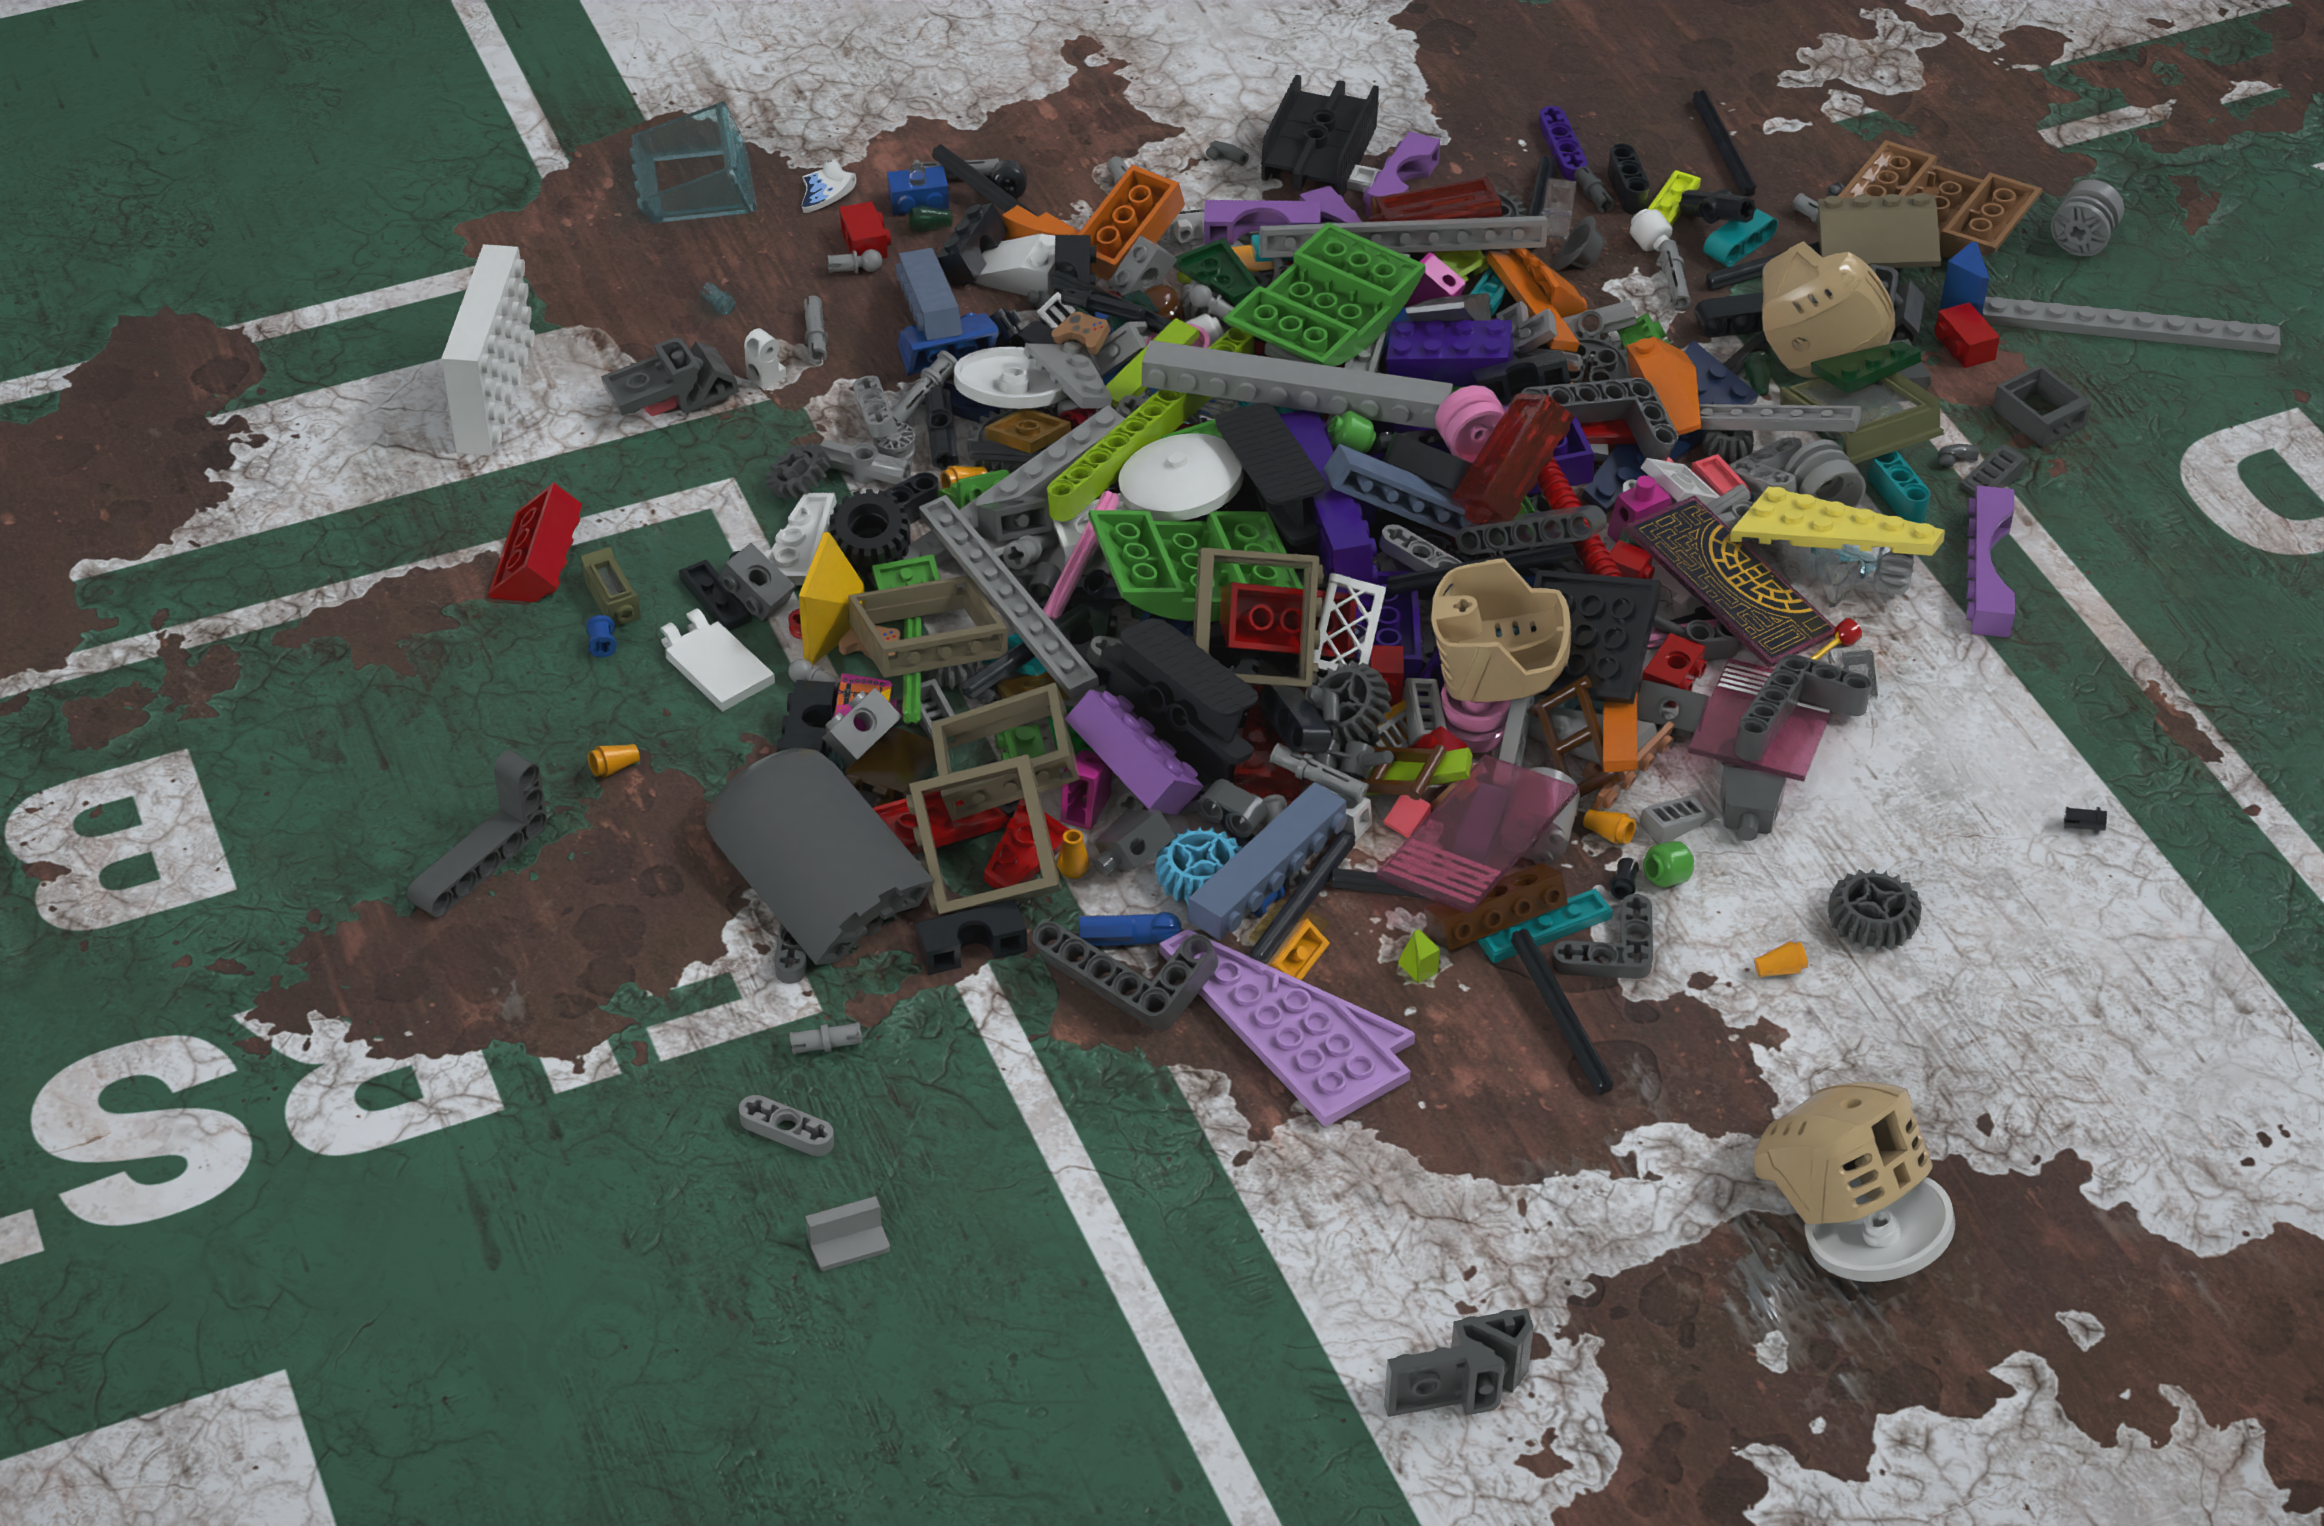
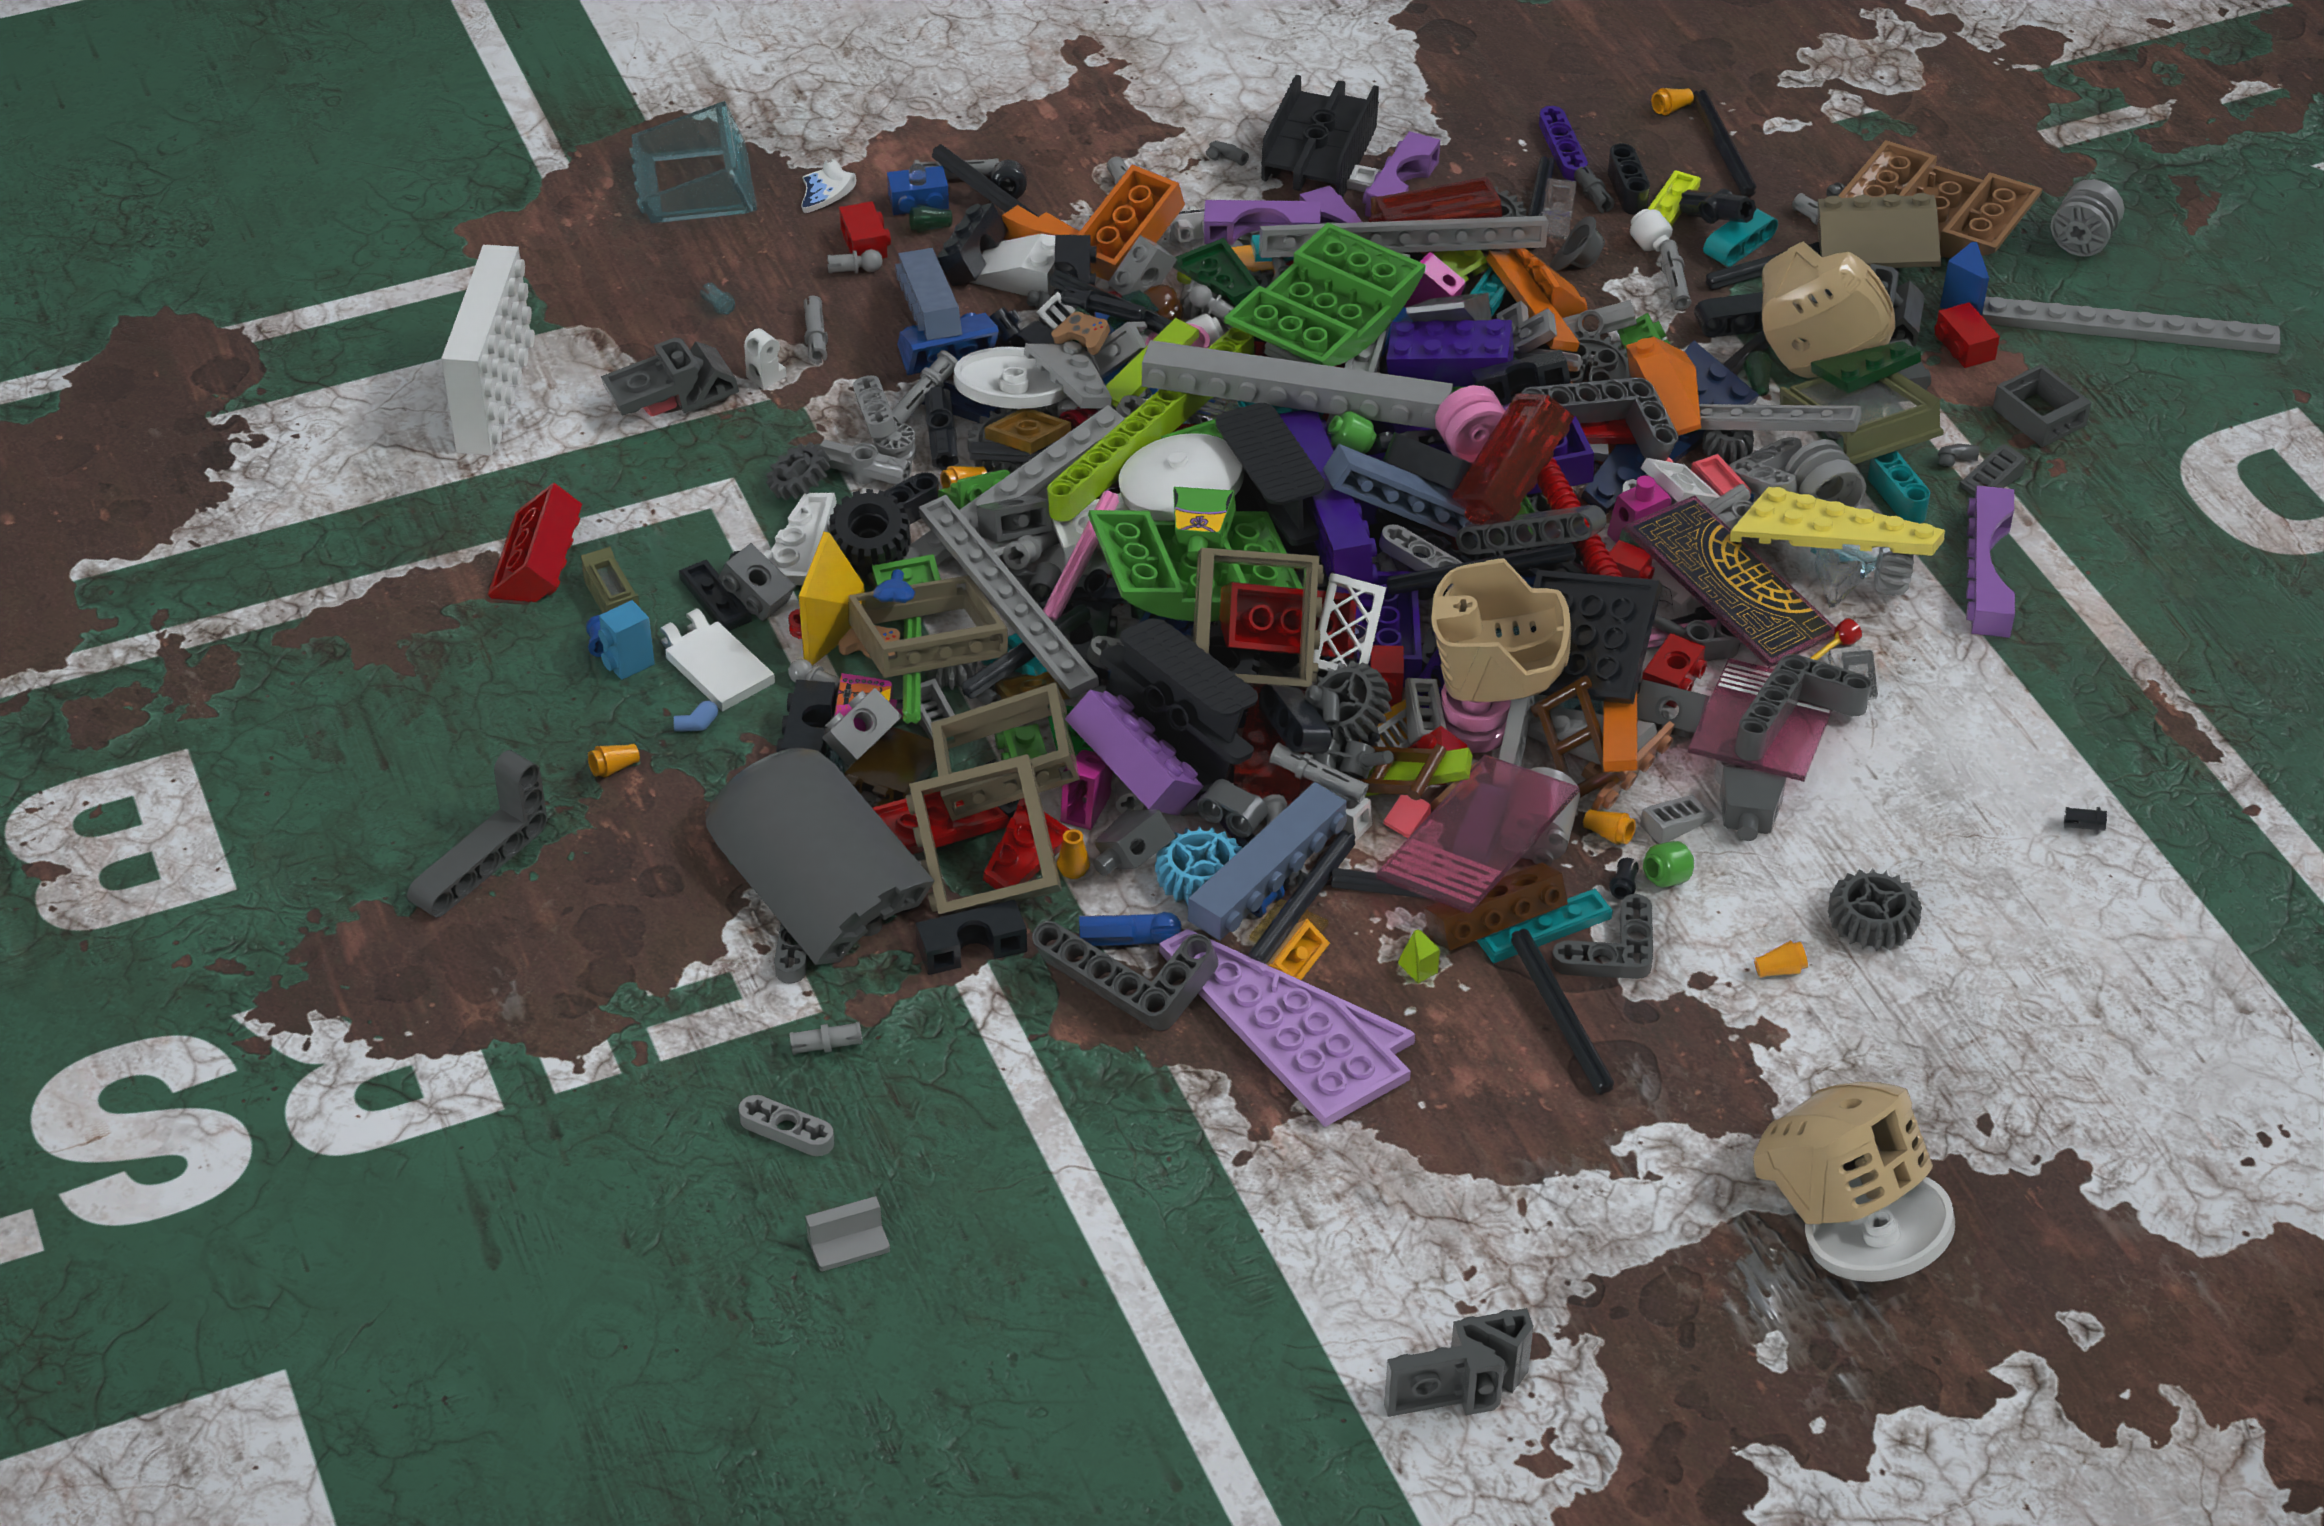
(626, 640): none -> dark azure brick
(698, 719): none -> medium blue arm
(894, 589): none -> blue rock
(1202, 518): none -> bright green torso
(1669, 100): none -> light orange cone

